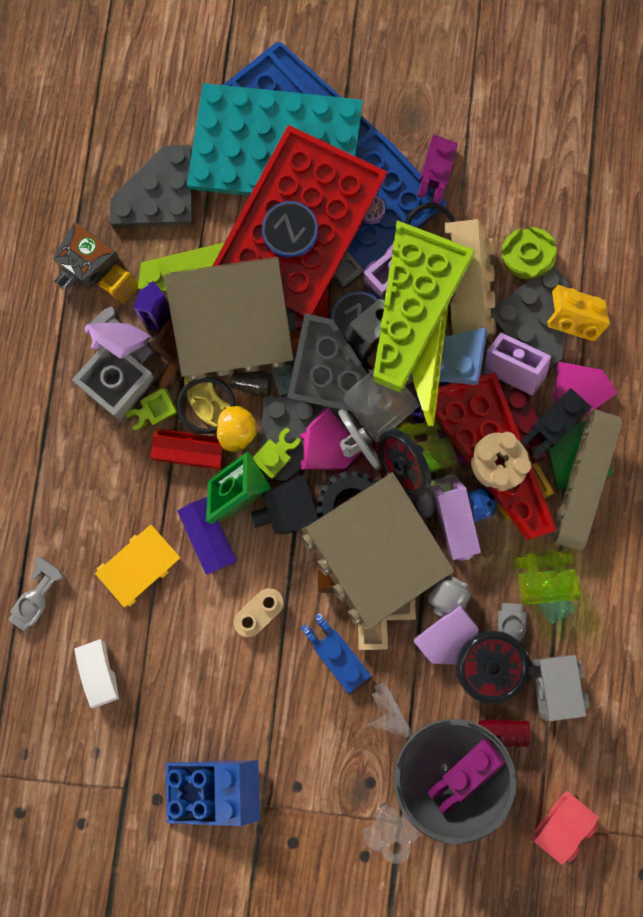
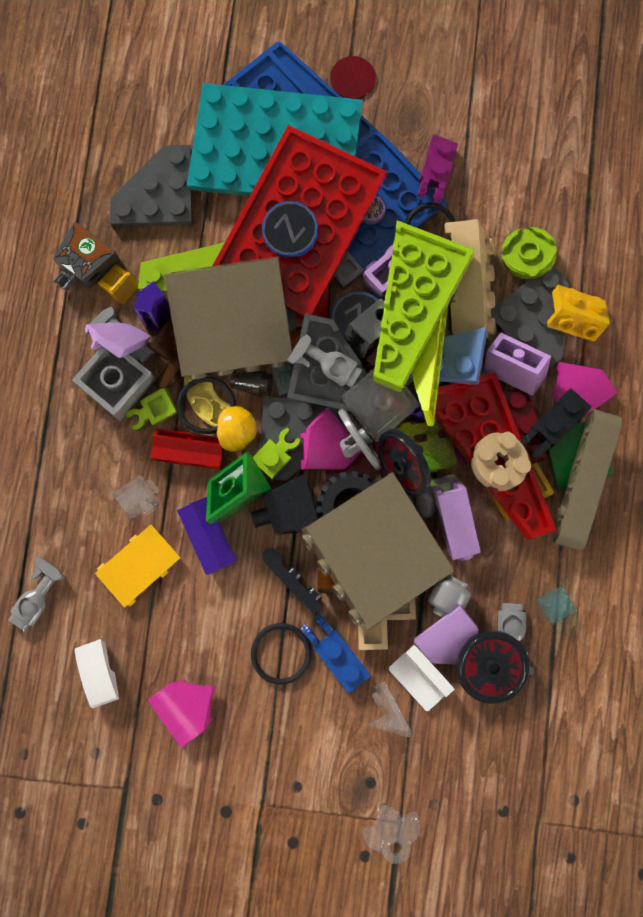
(138, 497): none -> clear brick
(184, 709): none -> dark pink slope
(213, 792): blue slope -> none
(258, 612): tan plate -> none
(261, 634): none -> black tyre
(291, 579): none -> black hinge
(333, 364): none -> light grey piece
(352, 77): none -> dark red piece
(420, 678): none -> white panel
(427, 759): dark grey piece -> none
(468, 775): magenta hinge -> none
(482, 504): blue rock -> none
(509, 732): dark red hinge -> none
(547, 586): clear neon green plate -> none
(559, 687): light grey brick -> none
(565, 828): coral brick -> none

